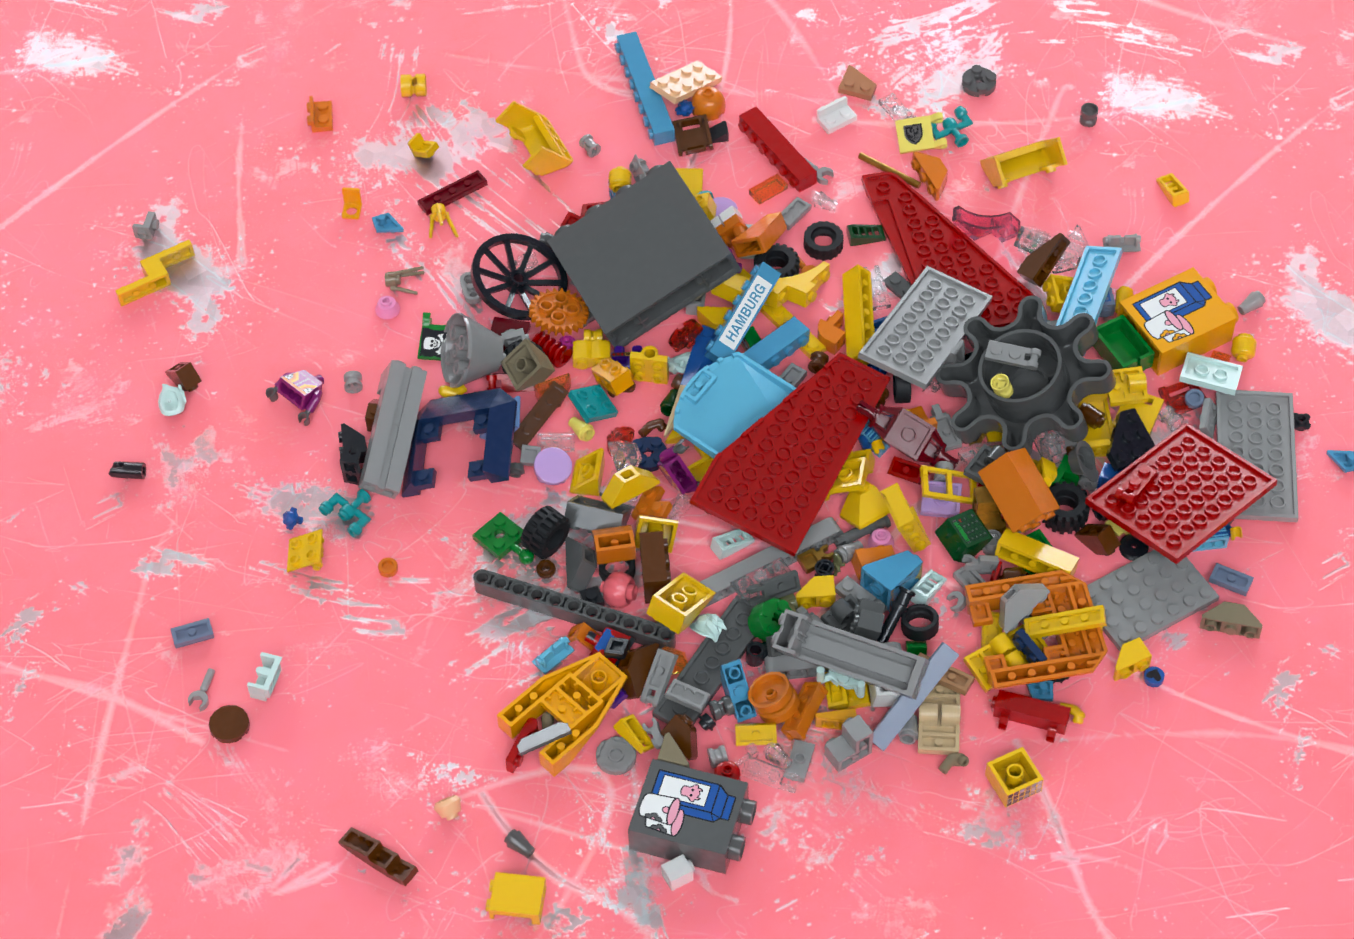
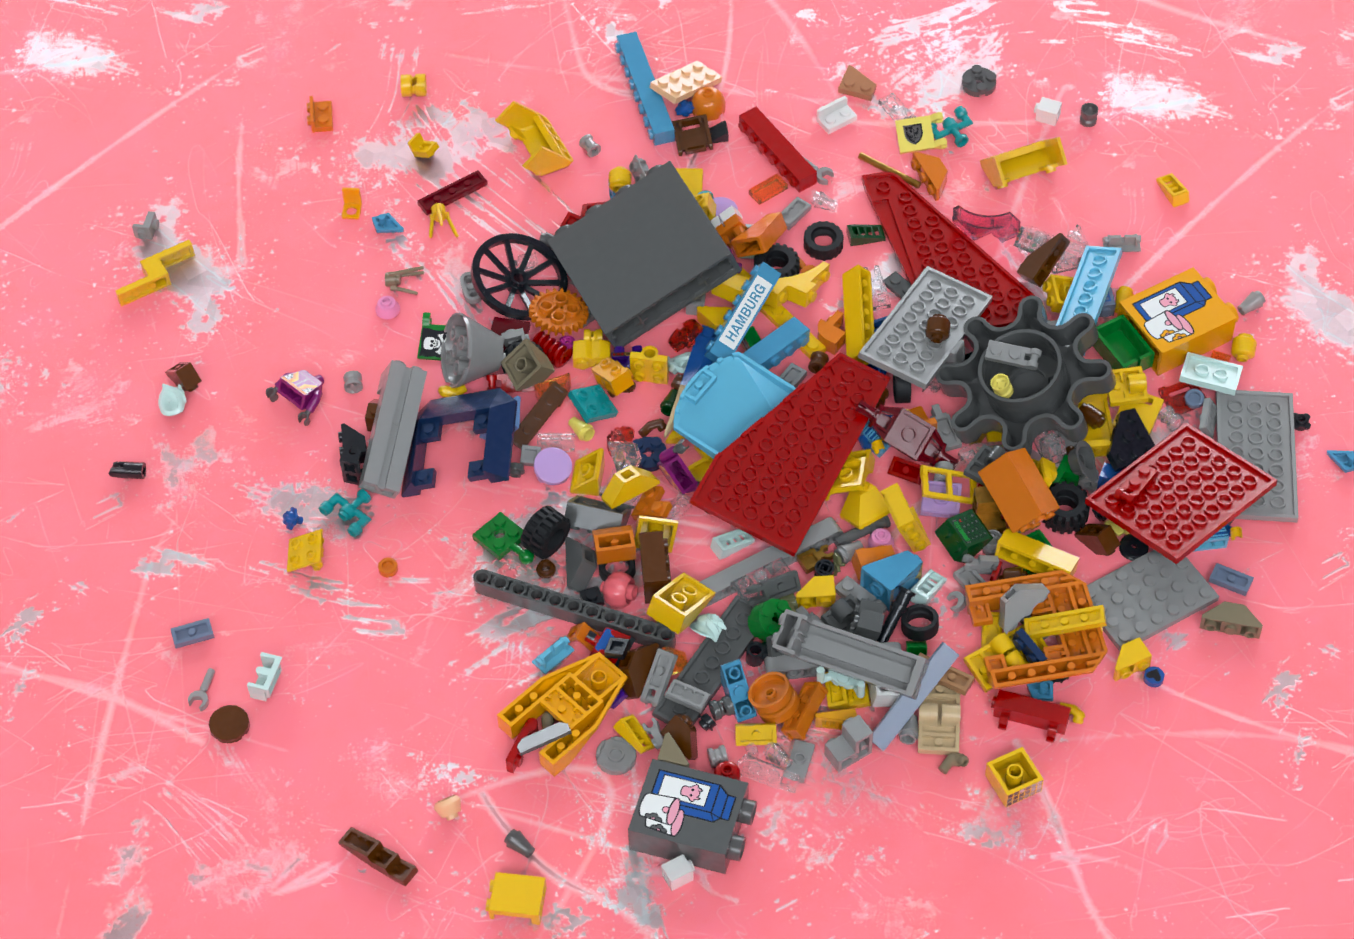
(938, 328): none -> reddish brown head
(1048, 111): none -> white brick

